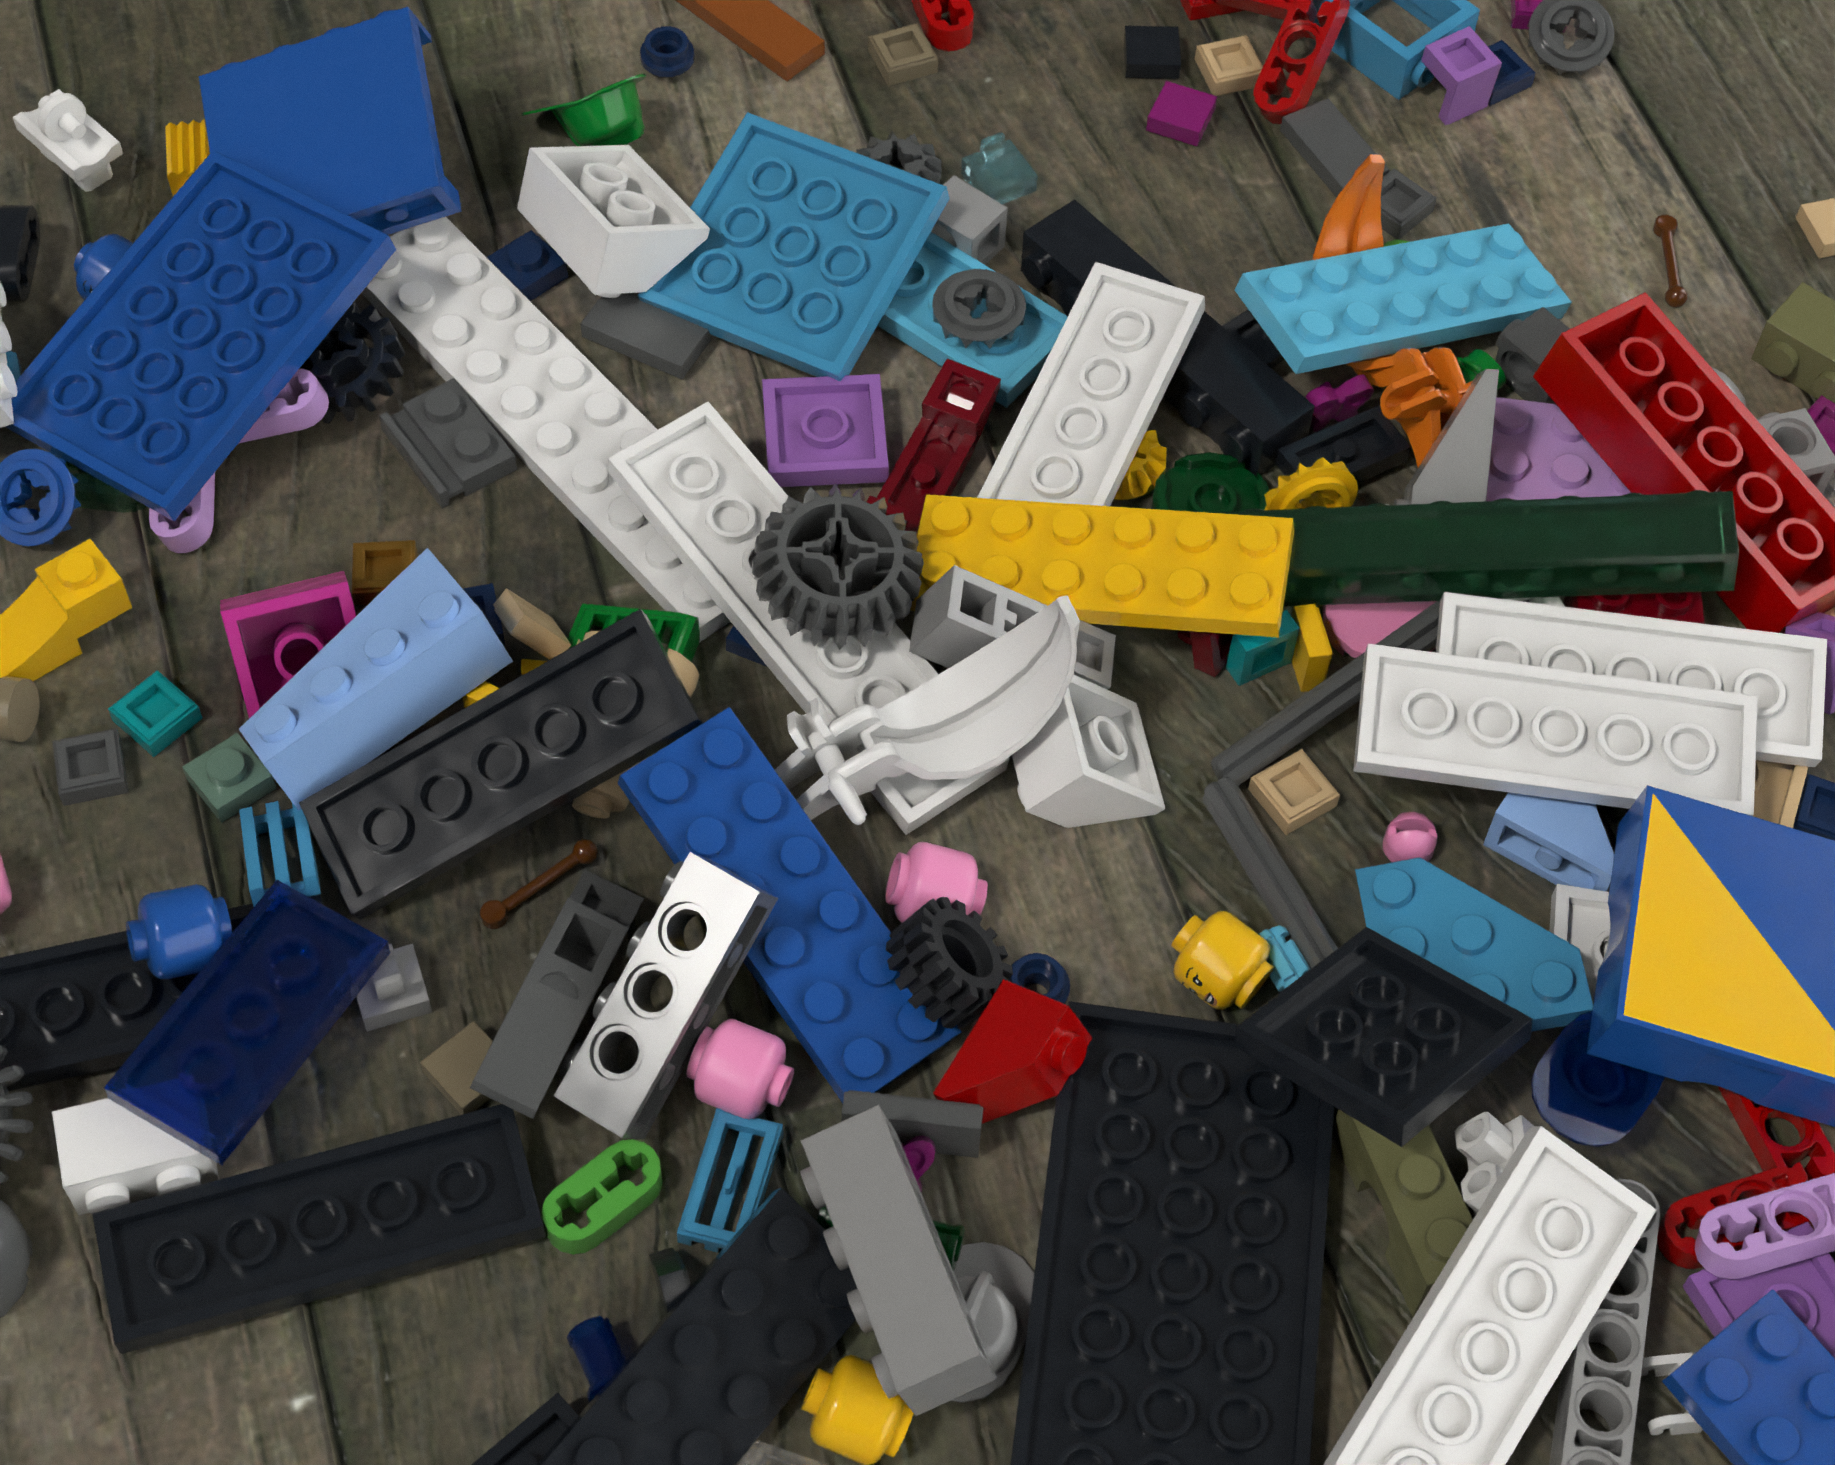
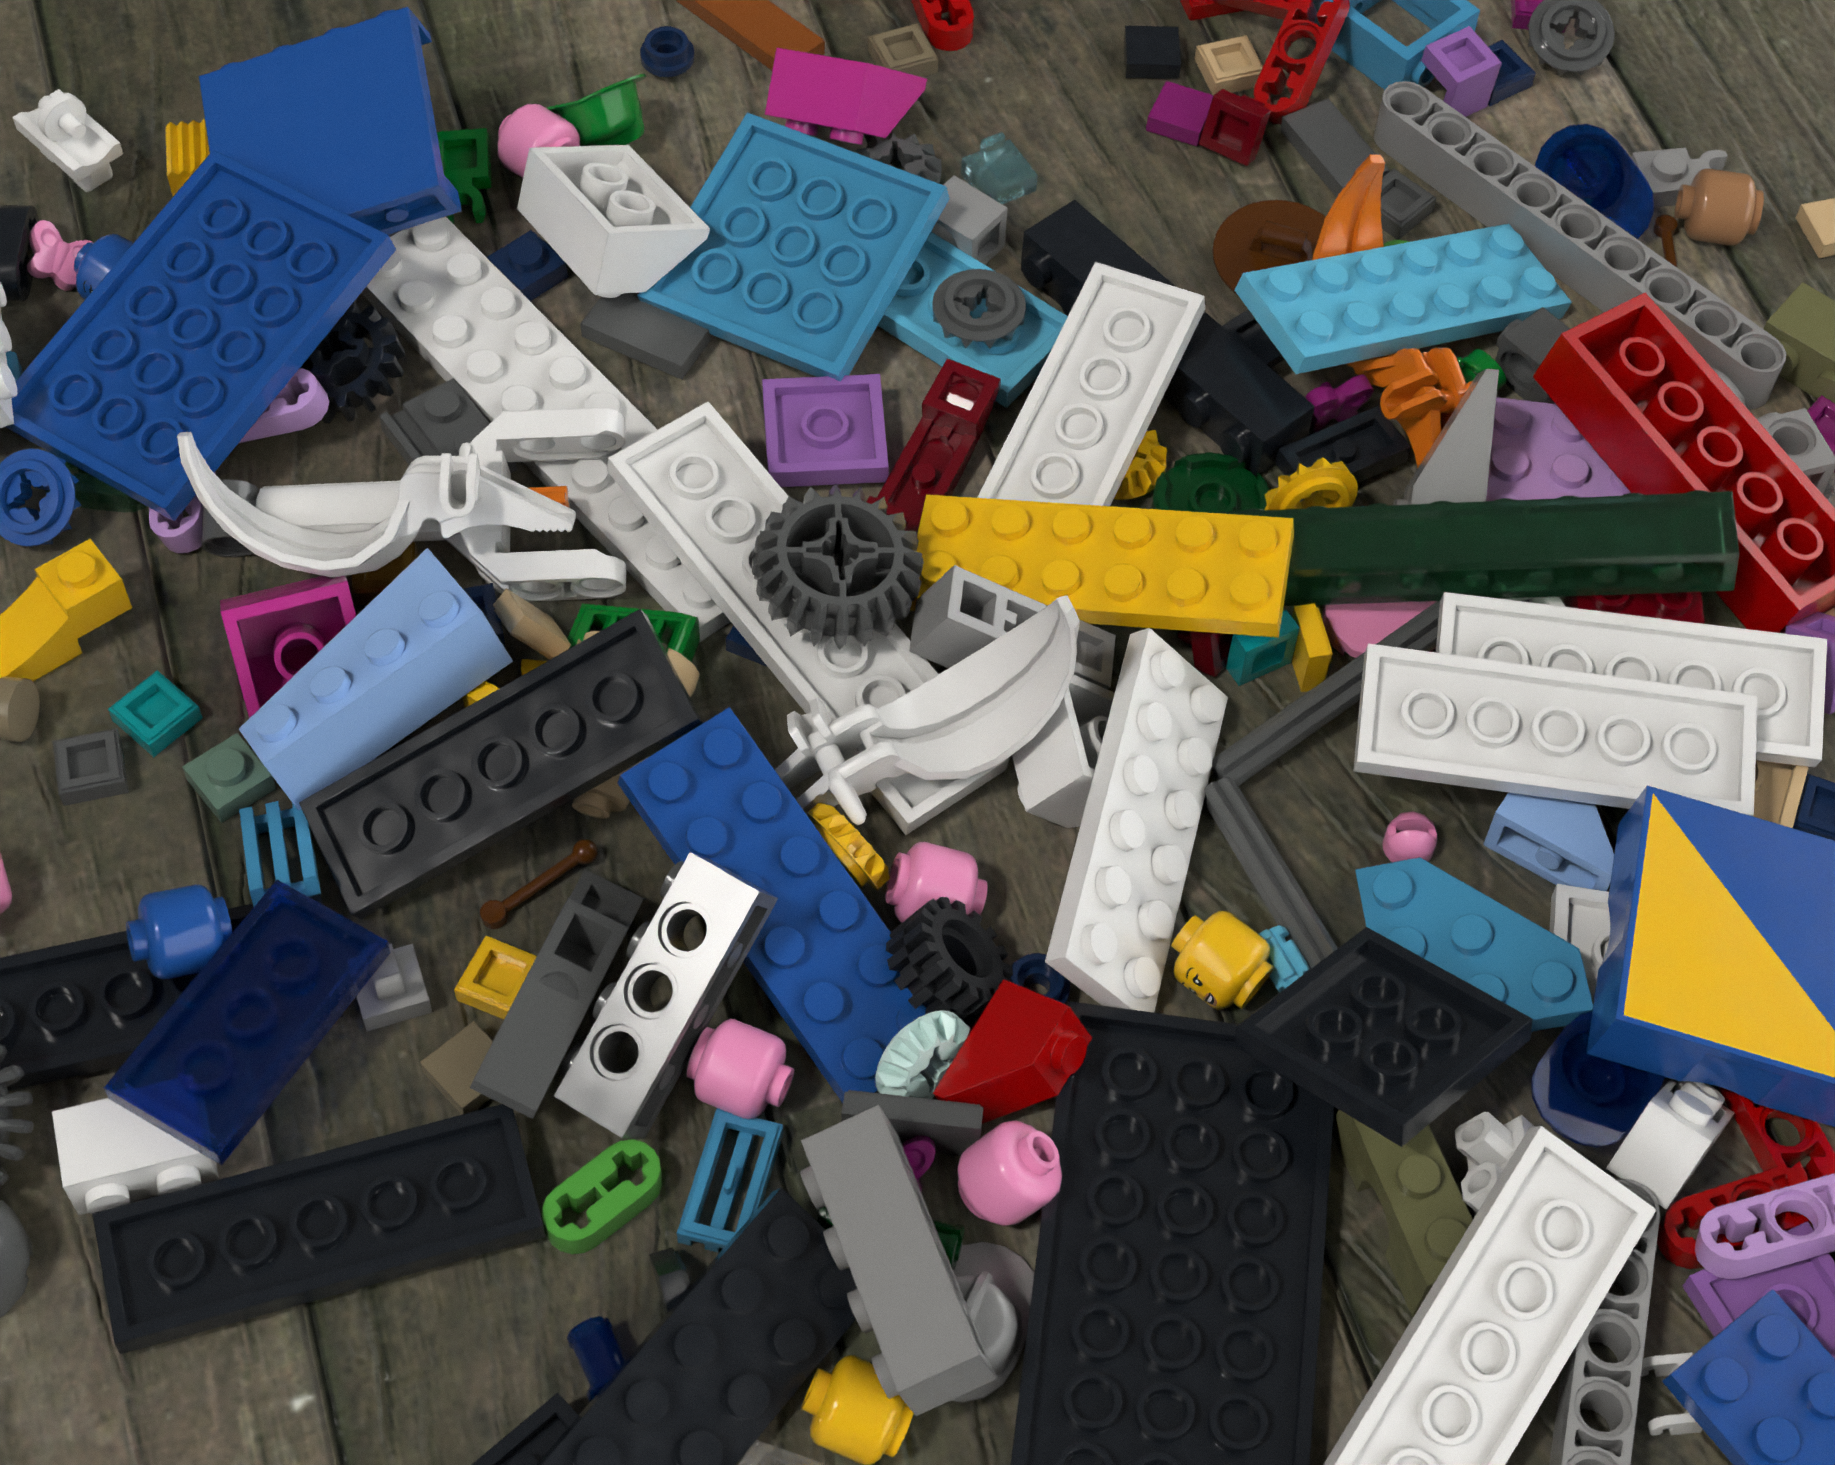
(53, 255): none -> bright pink piece
(438, 487): none -> white piece
(467, 166): none -> green plate
(494, 977): none -> yellow tile
(508, 438): none -> white piece
(529, 128): none -> bright pink head
(839, 95): none -> dark pink slope
(849, 846): none -> yellow gear
(920, 1055): none -> light aqua gear
(1009, 1173): none -> bright pink head
(1138, 827): none -> white plate
(1235, 126): none -> dark red tile
(1265, 237): none -> reddish brown shield
(1293, 792): tan tile -> none
(1569, 234): none -> light grey beam
(1599, 173): none -> clear blue piece
(1672, 1138): none -> white slope
(1673, 167): none -> light grey plate
(1719, 207): none -> medium nougat head

